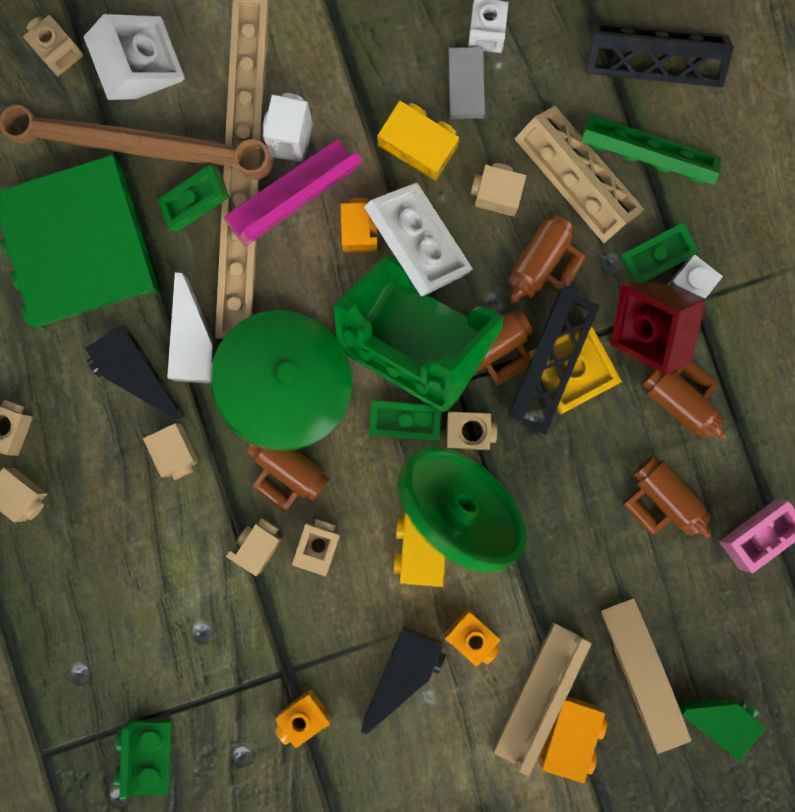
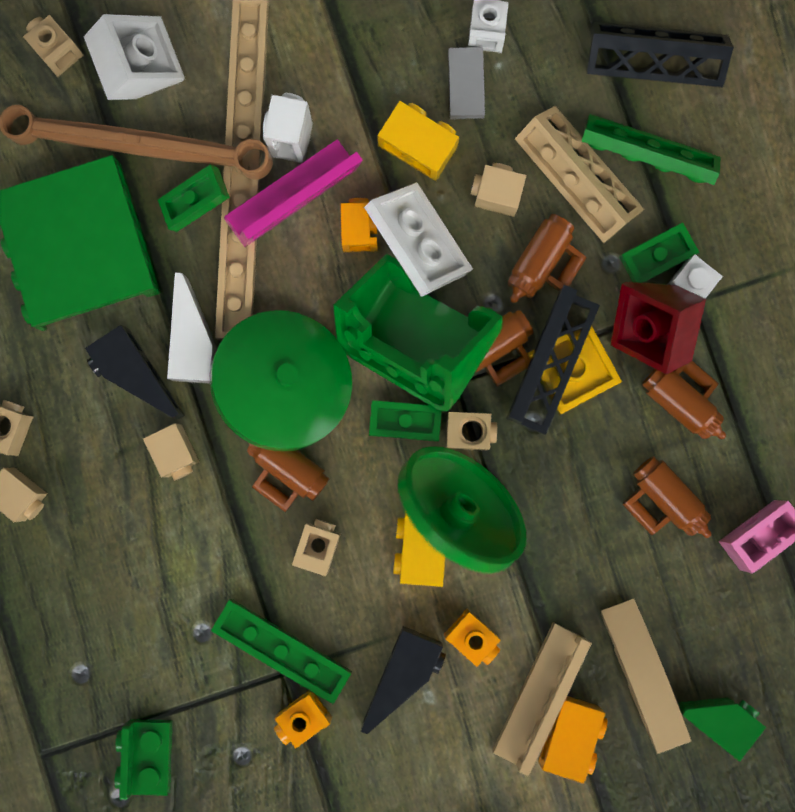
(256, 546): tan brick -> none
(281, 651): none -> green plate

